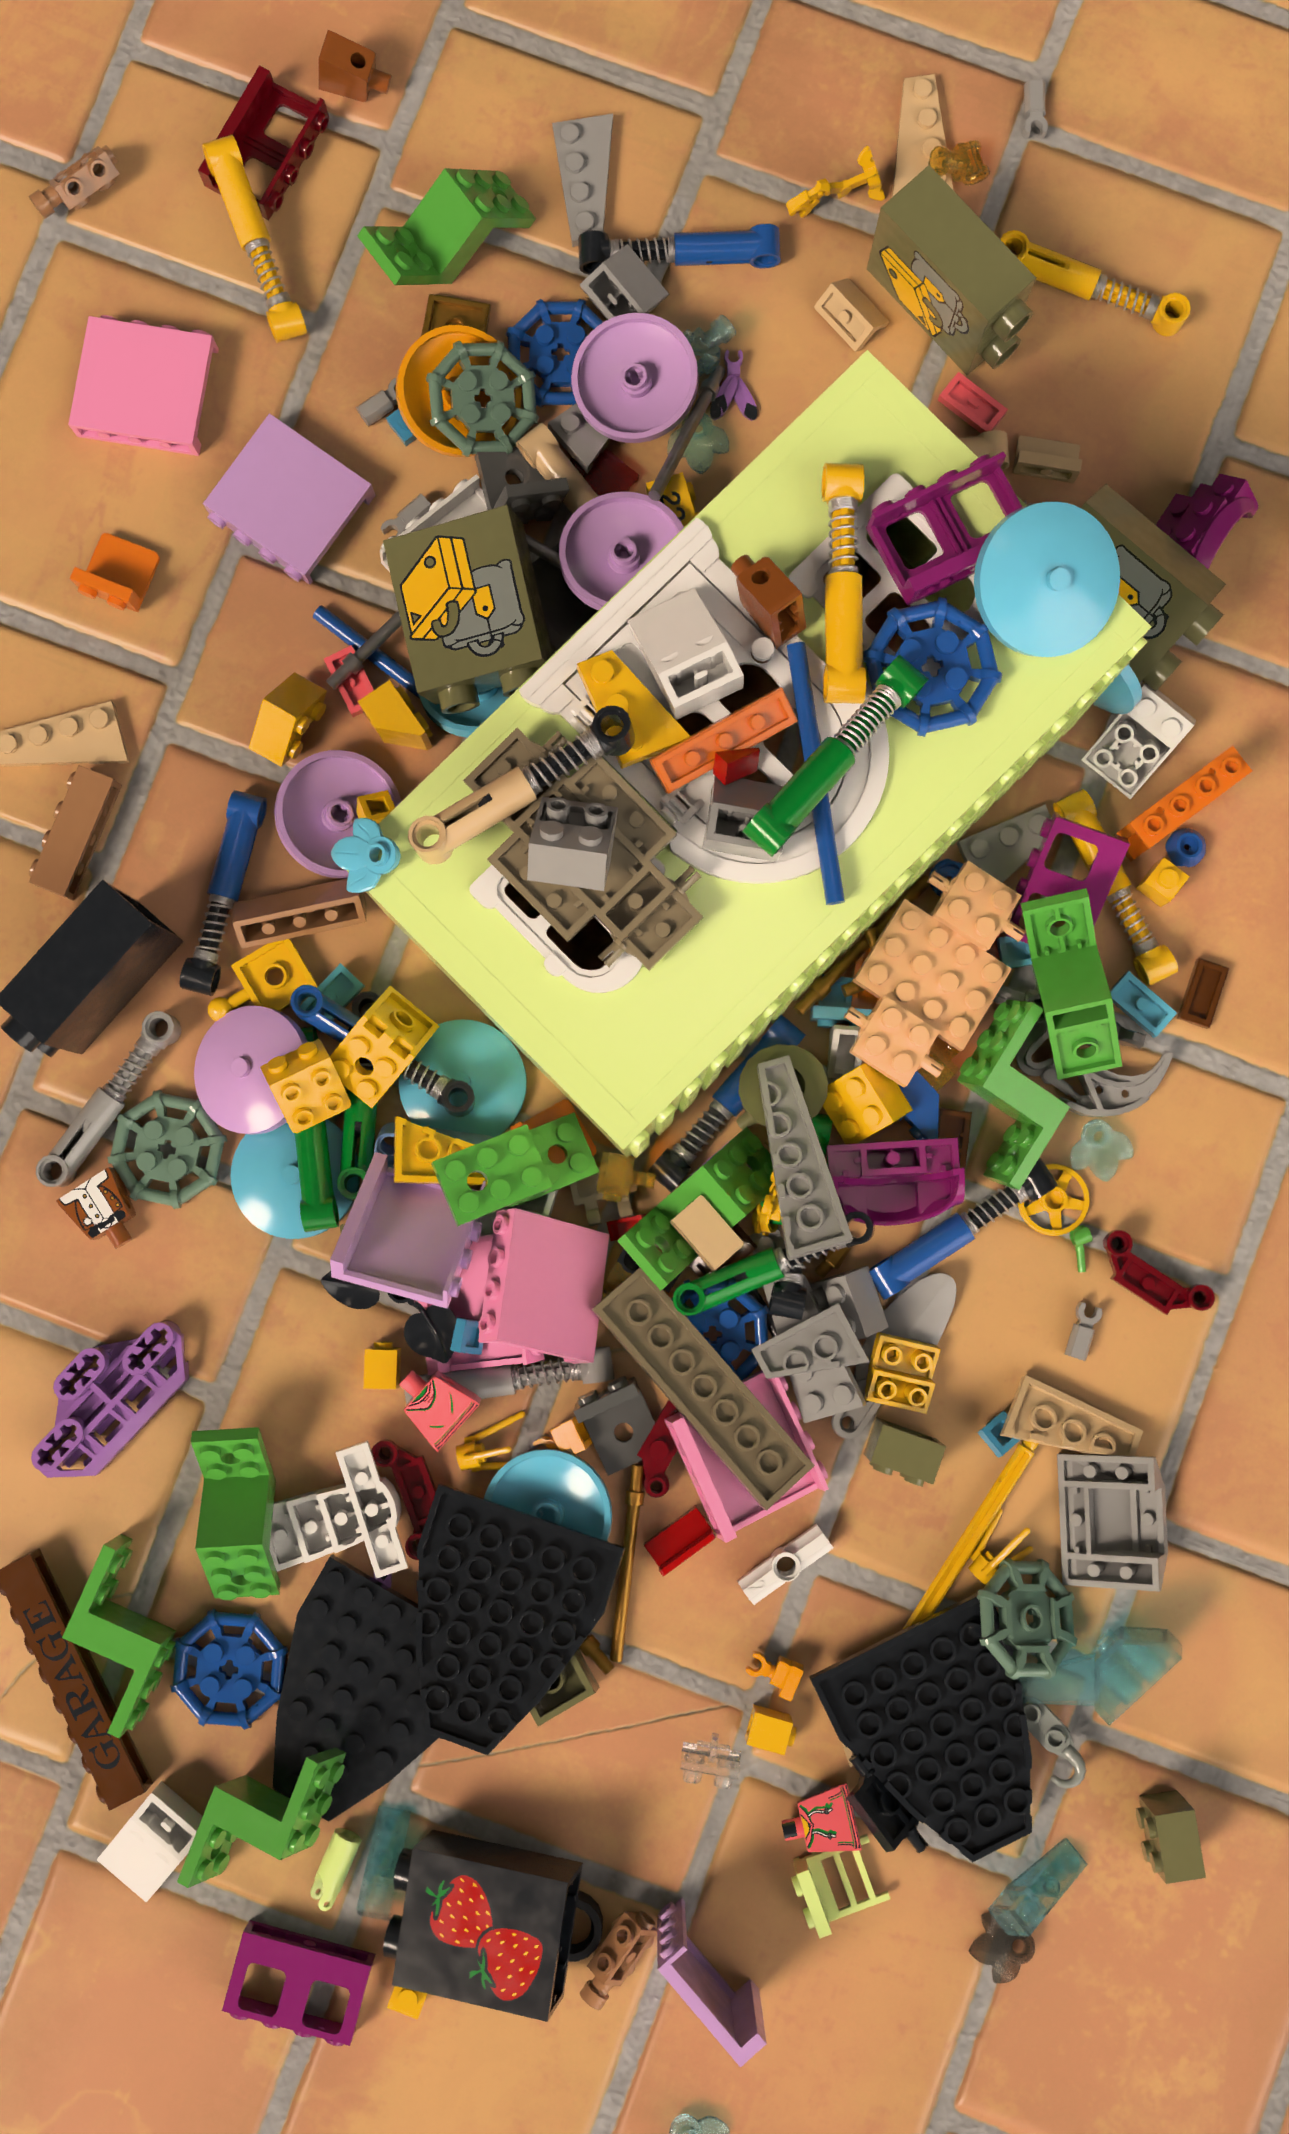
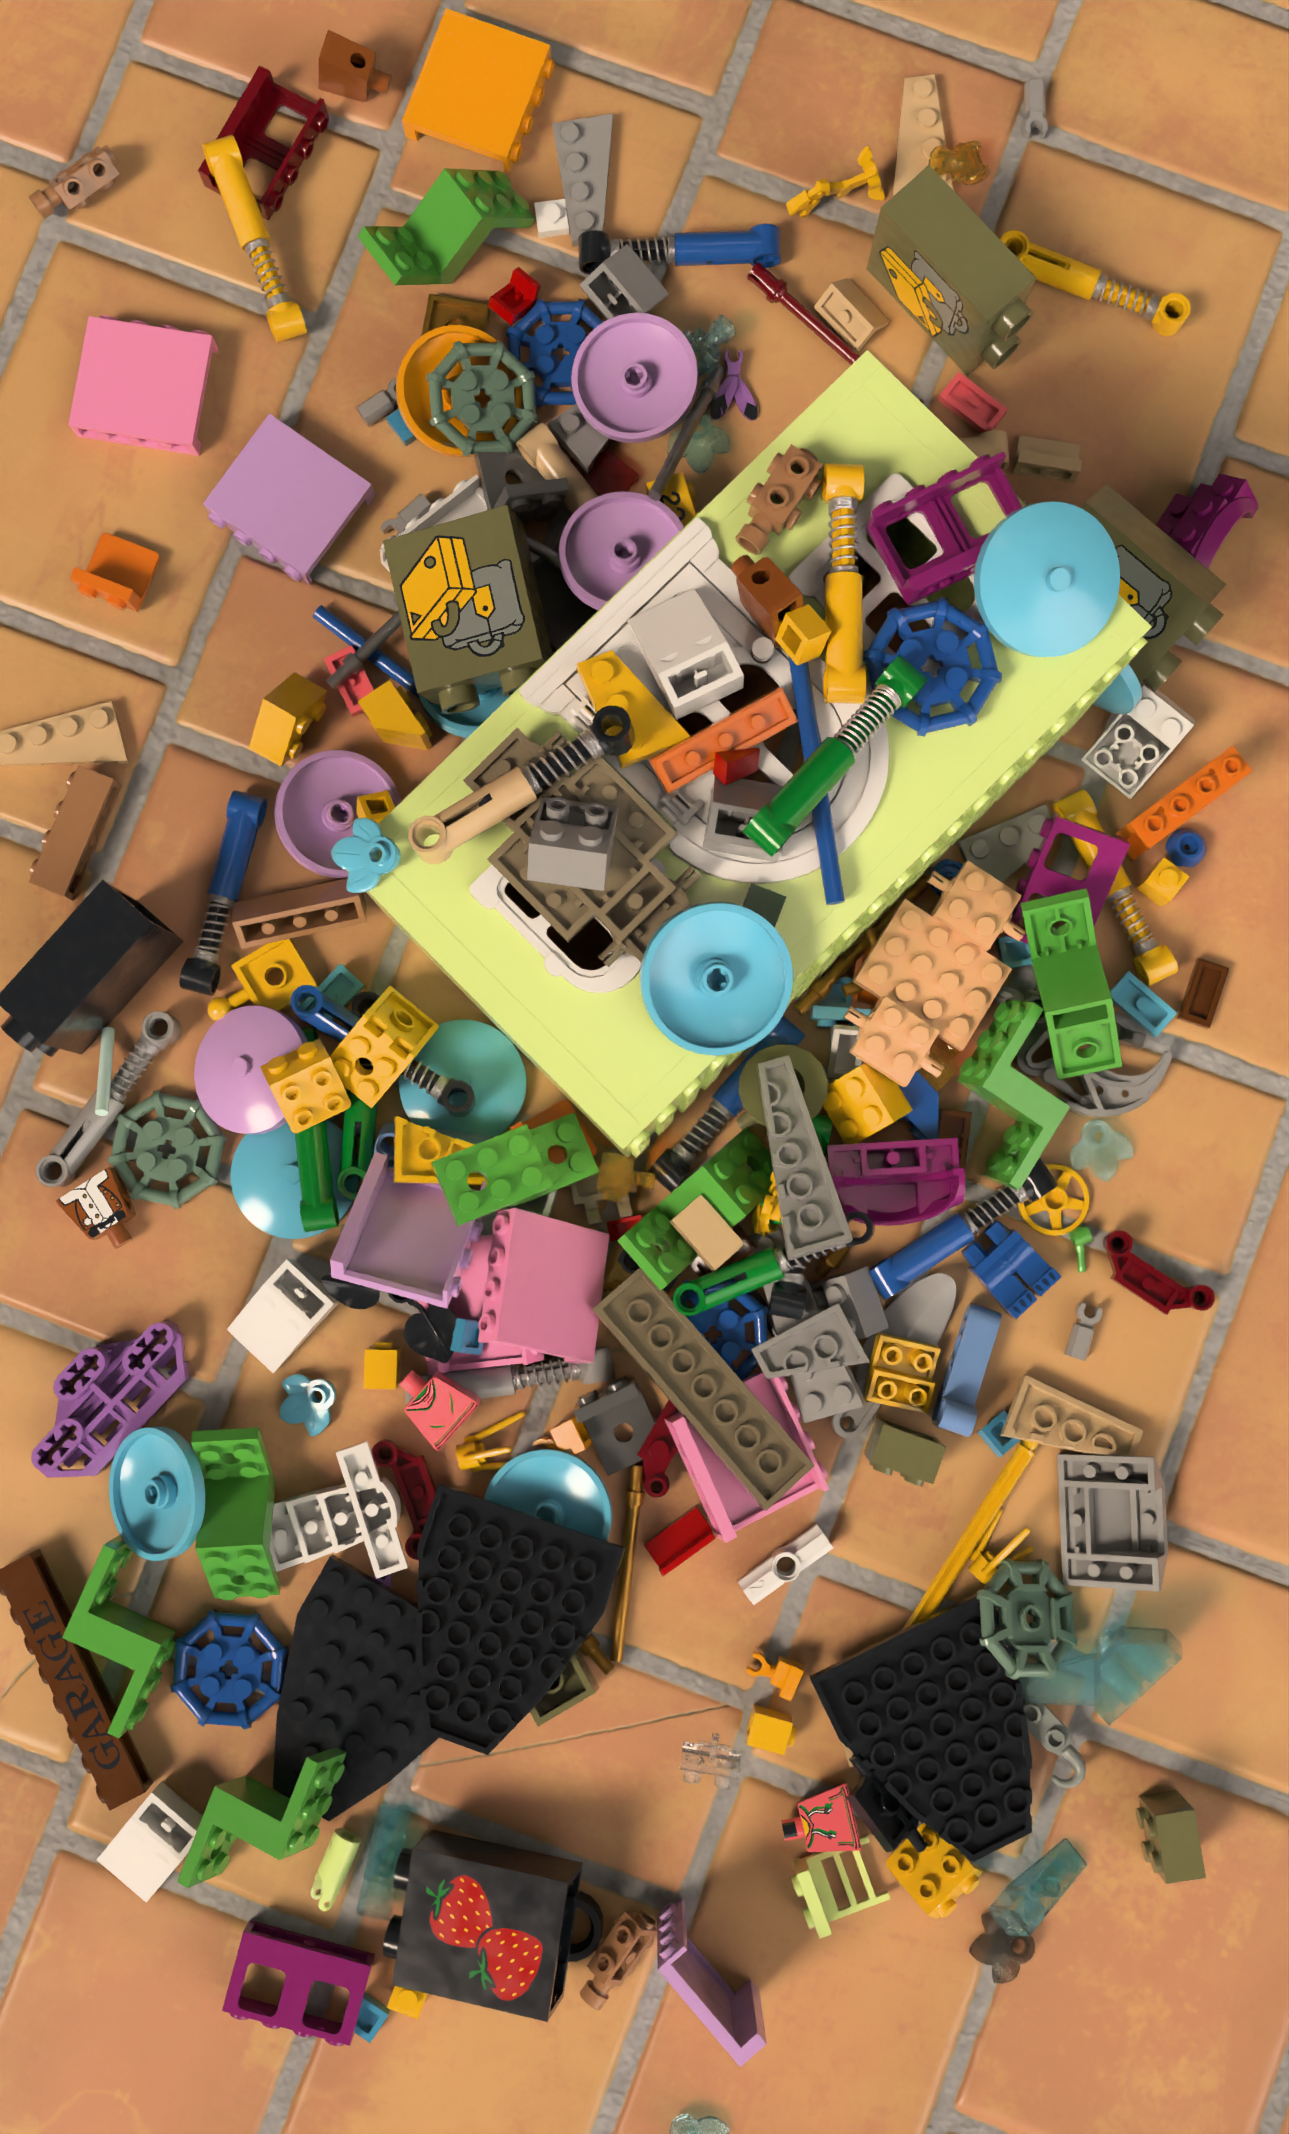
(105, 1071): none -> light aqua bar
(157, 1493): none -> medium azure dish
(282, 1314): none -> white slope
(304, 1405): none -> medium azure plate
(370, 2018): none -> dark azure plate
(479, 87): none -> light orange panel
(516, 297): none -> red bracket
(551, 218): none -> white plate
(716, 978): none -> medium azure dish
(764, 902): none -> dark green tile
(777, 292): none -> dark red bar
(789, 490): none -> medium nougat brick
(803, 634): none -> yellow plate
(934, 1875): none -> yellow bracket
(966, 1370): none -> medium blue beam
(1001, 1260): none -> blue hips

